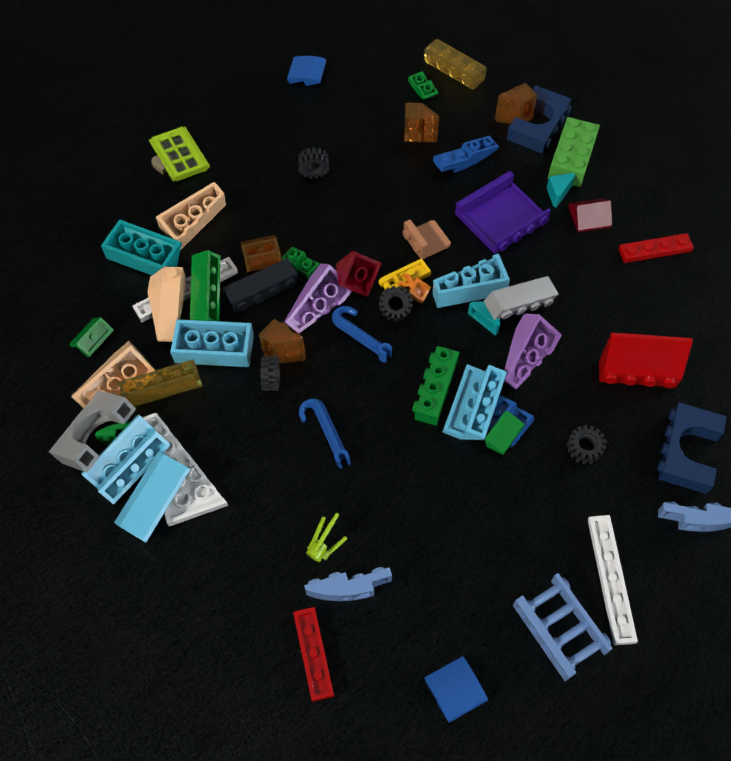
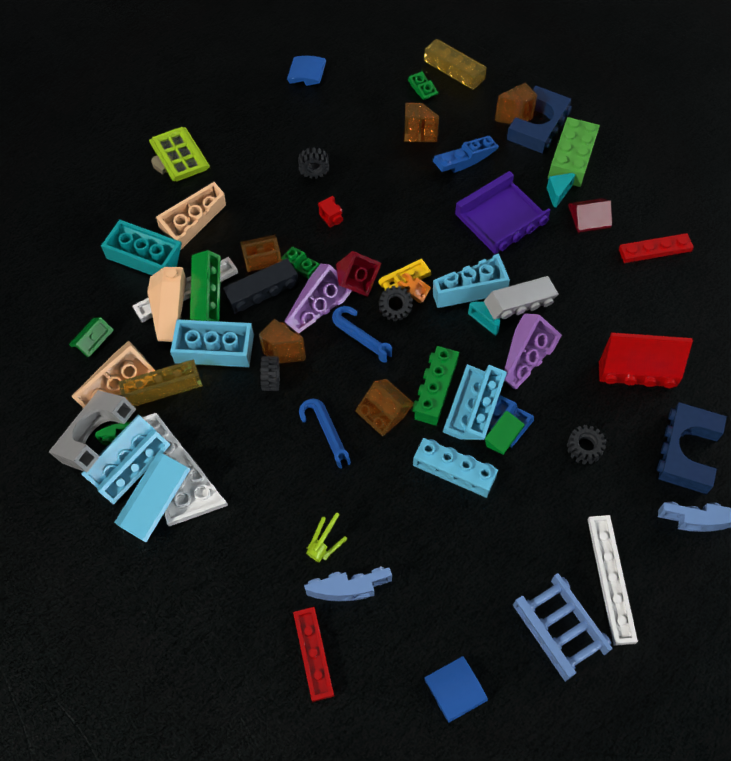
(330, 211): none -> red brick
(383, 406): none -> clear orange slope
(426, 238): nougat bracket -> none
(455, 467): none -> medium azure brick

